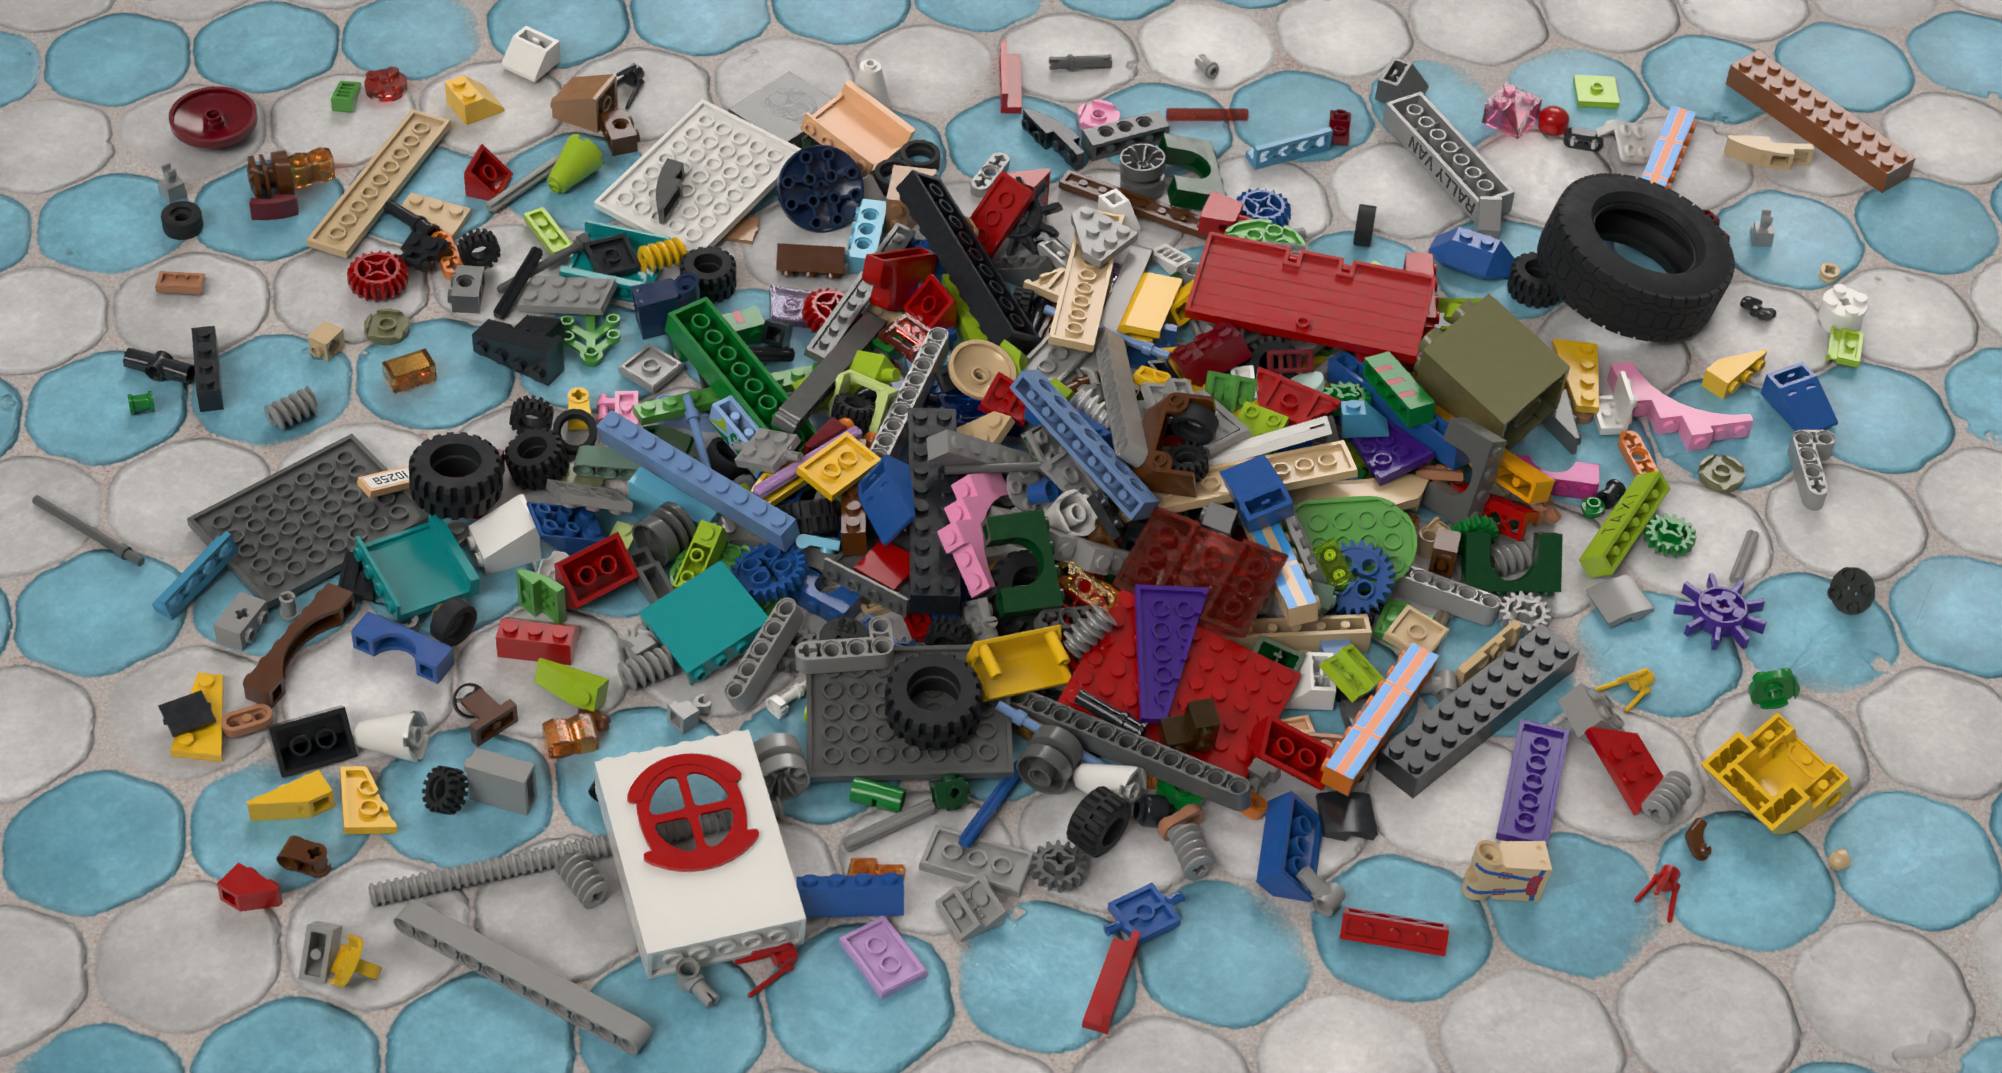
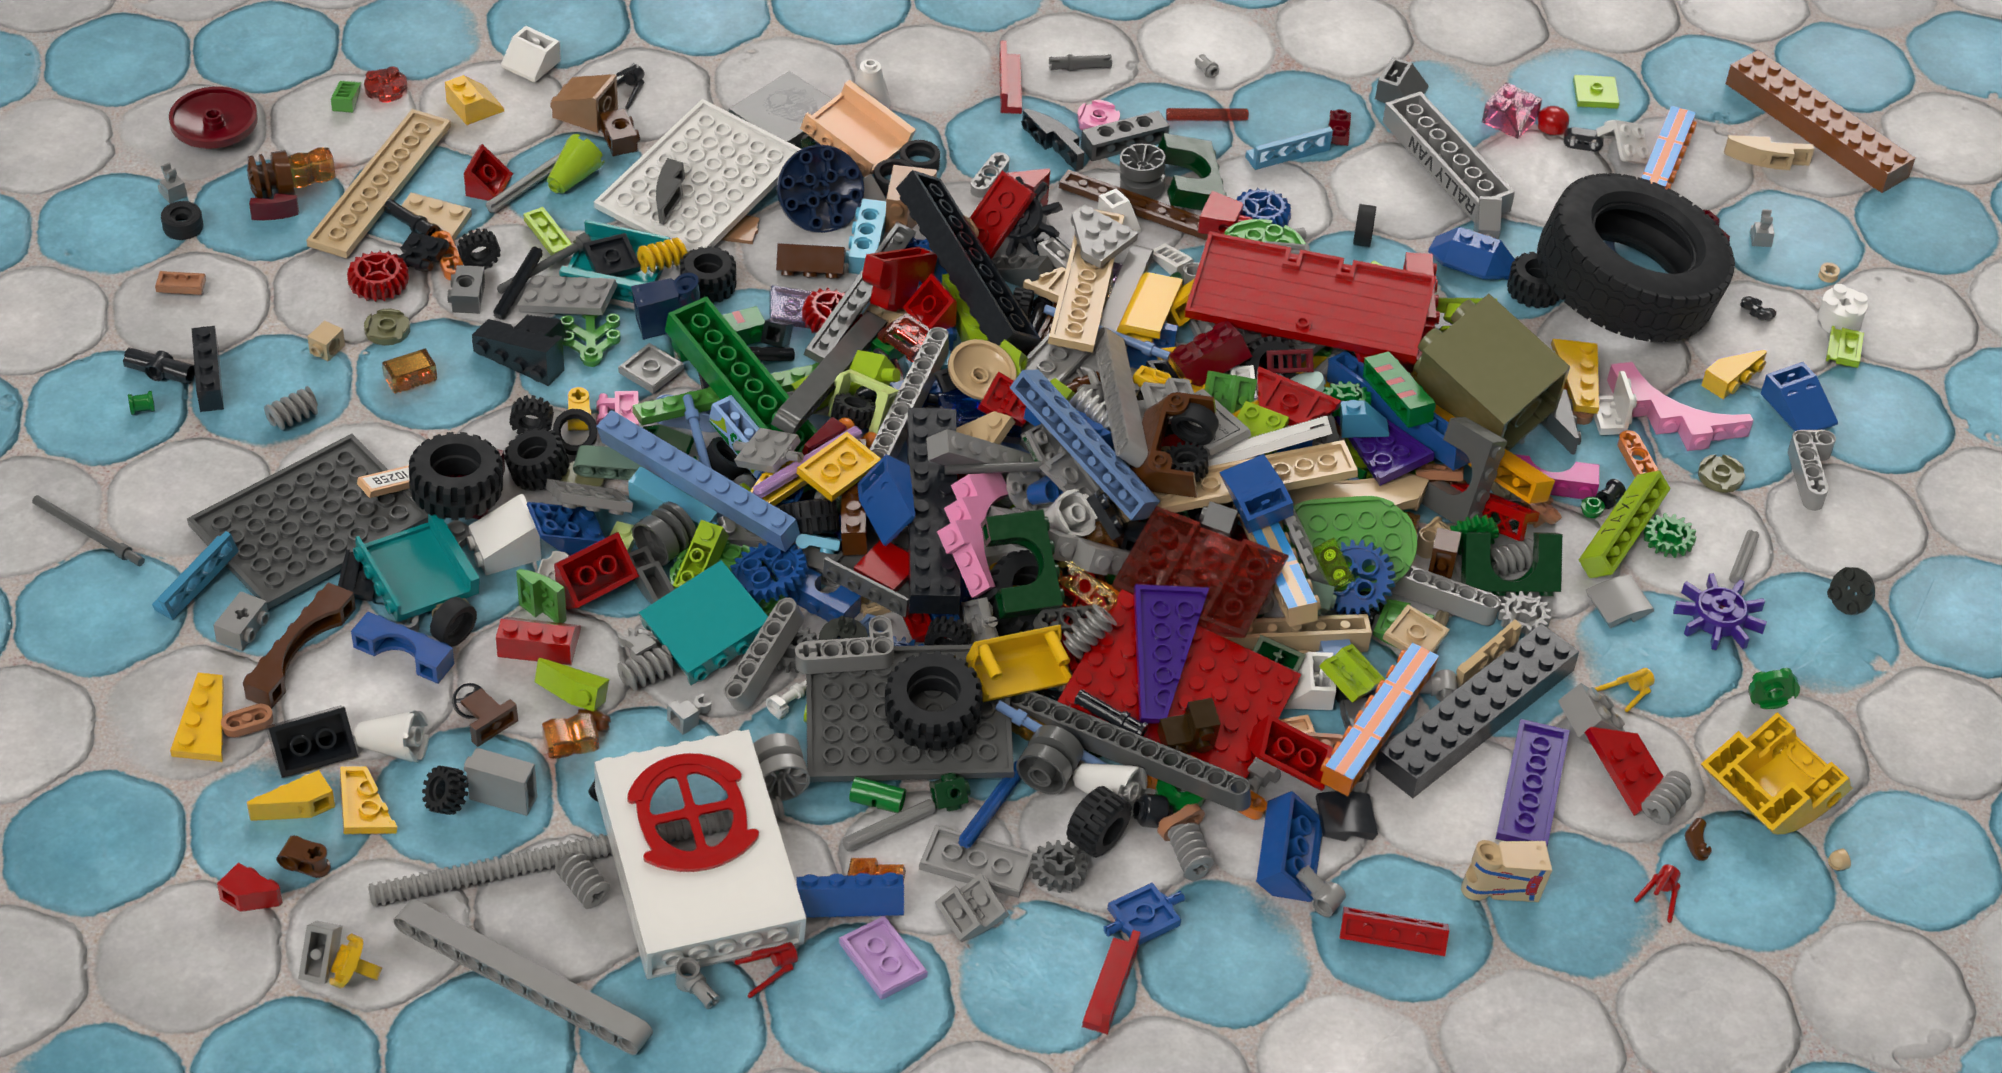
(187, 713): black piece -> none
(289, 611): light grey pin -> none

